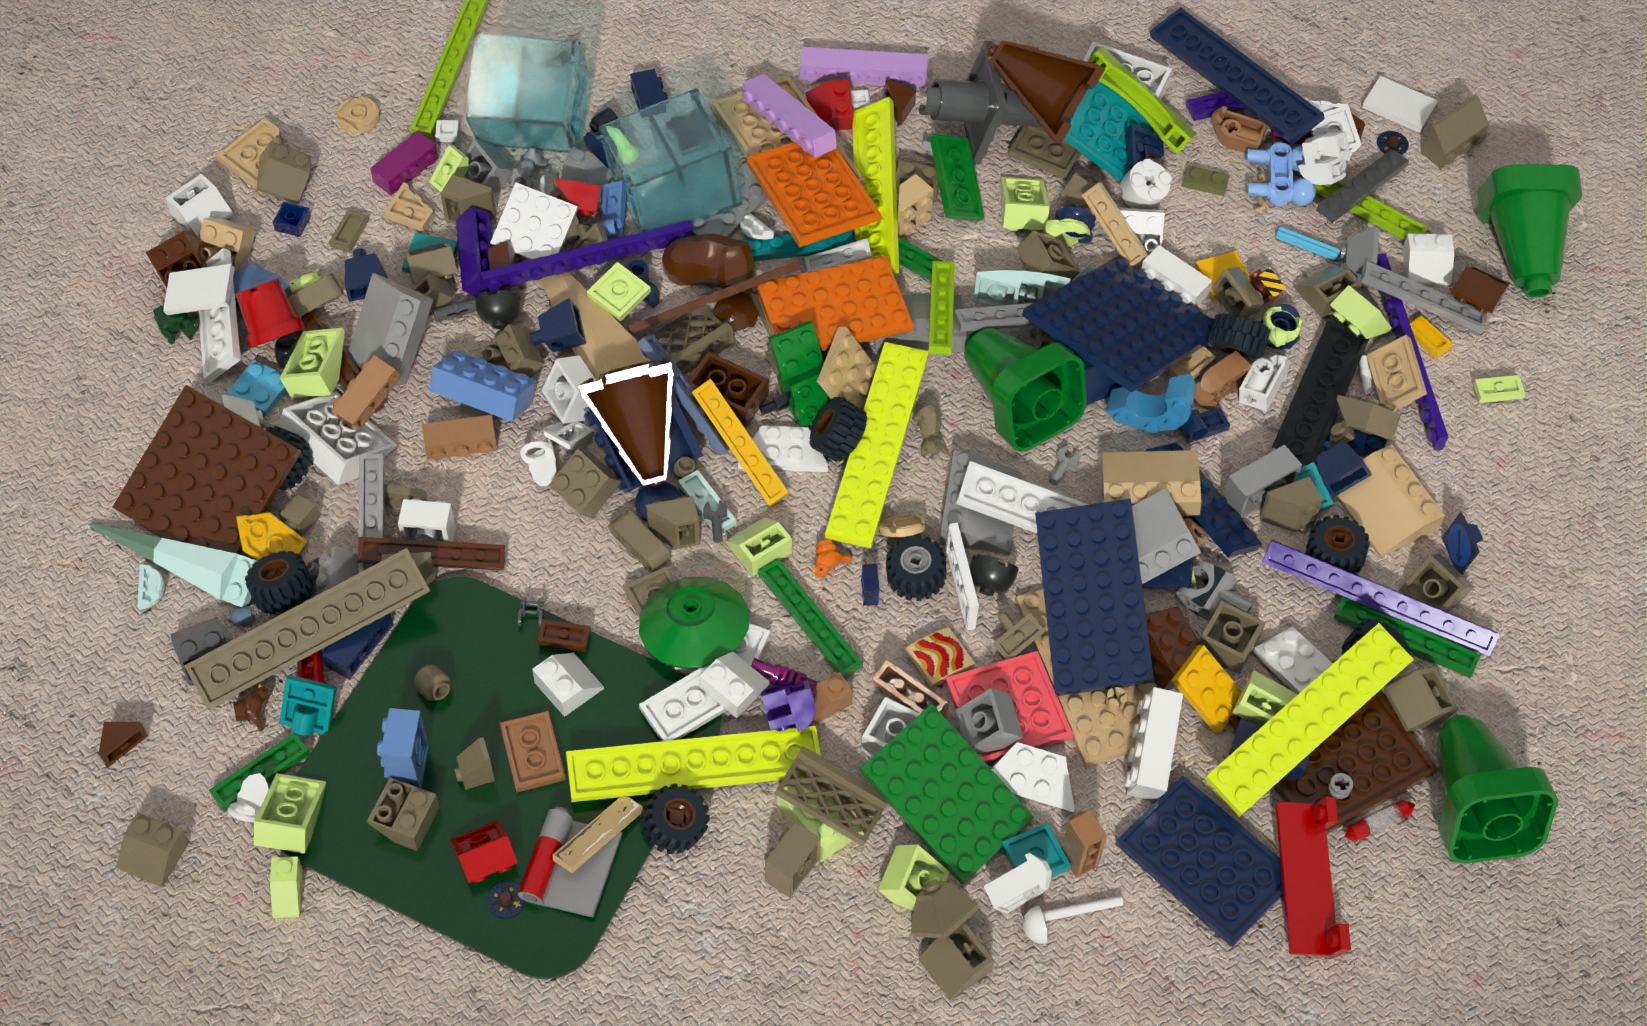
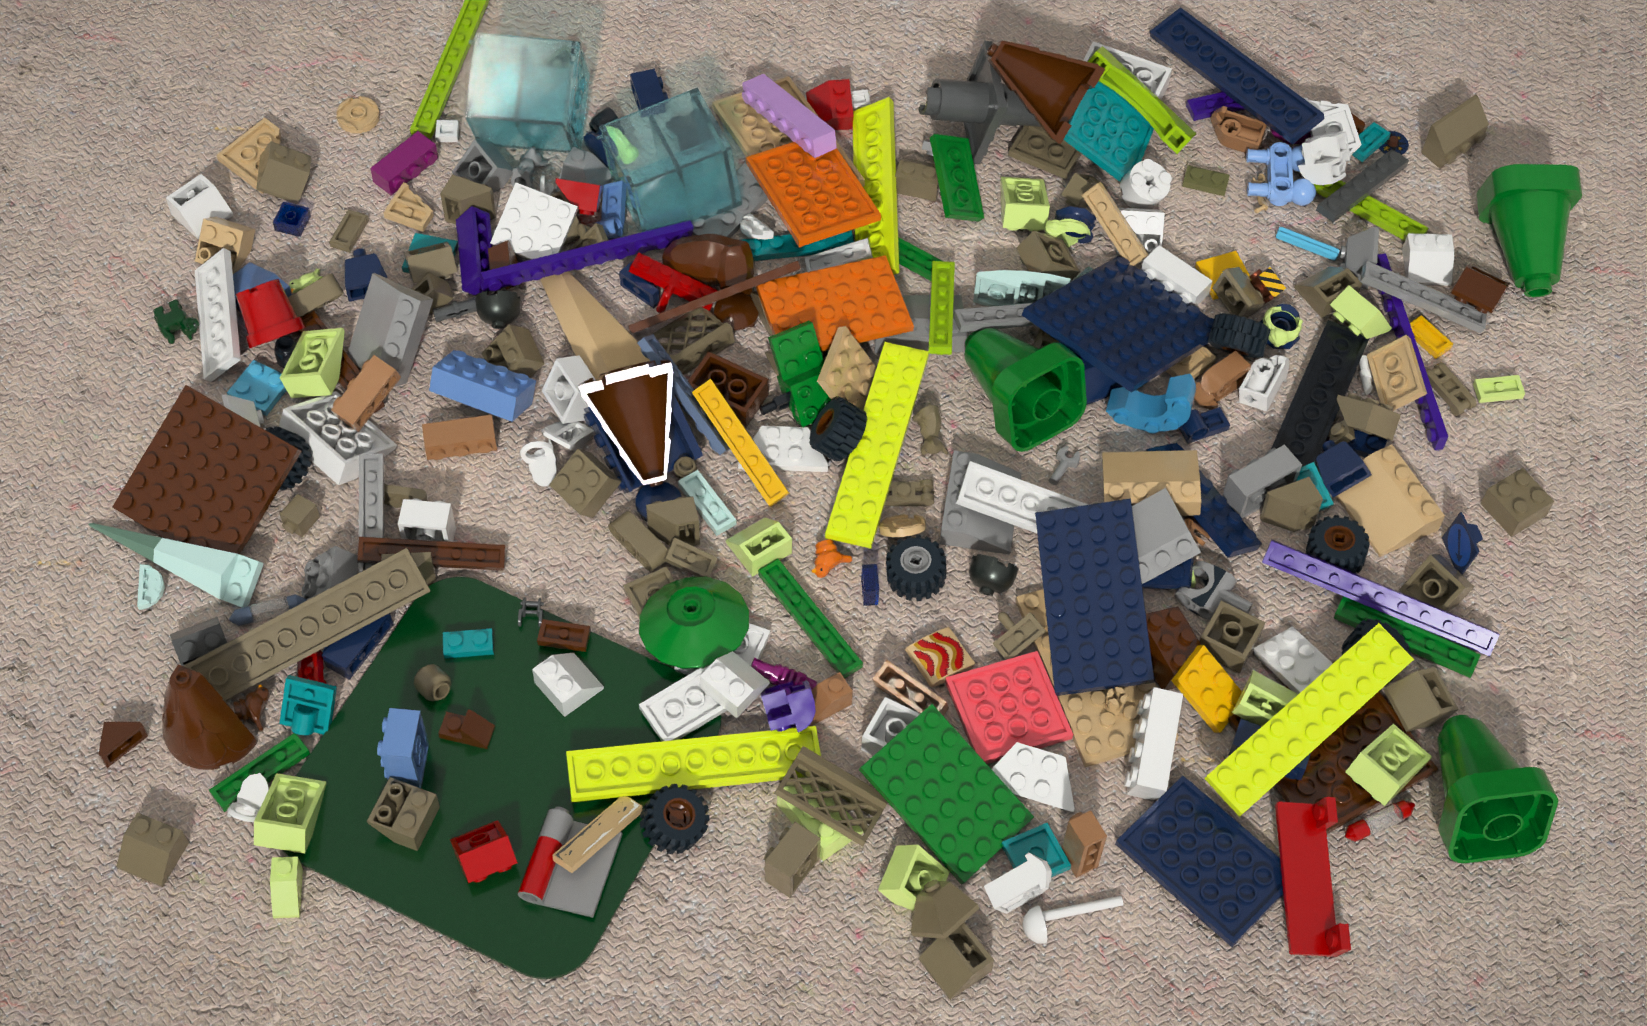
(177, 254): reddish brown slope -> none
(199, 289): white tile -> none
(200, 725): none -> reddish brown cone
(267, 534): yellow tile -> none
(279, 582): black wheel -> none
(453, 163): yellowish green slope -> none
(467, 729): none -> reddish brown slope
(468, 643): none -> teal plate
(474, 765): dark tan slope -> none
(504, 900): piece -> none
(532, 751): medium nougat tile -> none
(560, 327): dark blue torso -> none
(618, 291): yellowish green plate -> none
(670, 280): none -> red plate
(690, 558): none -> dark tan plate
(715, 518): dark grey bar -> none
(863, 66): lavender brick -> none
(903, 98): reddish brown slope -> none
(904, 493): none -> dark tan plate
(914, 205): tan slope -> none
(962, 576): white tile -> none
(989, 721): light grey slope -> none
(1142, 145): dark blue plate -> none
(1345, 781): light grey bush -> none
(1371, 140): none -> teal plate
(1388, 764): none -> yellowish green slope
(1400, 104): white tile -> none
(1450, 388): none -> dark tan plate
(1517, 502): none -> dark tan brick

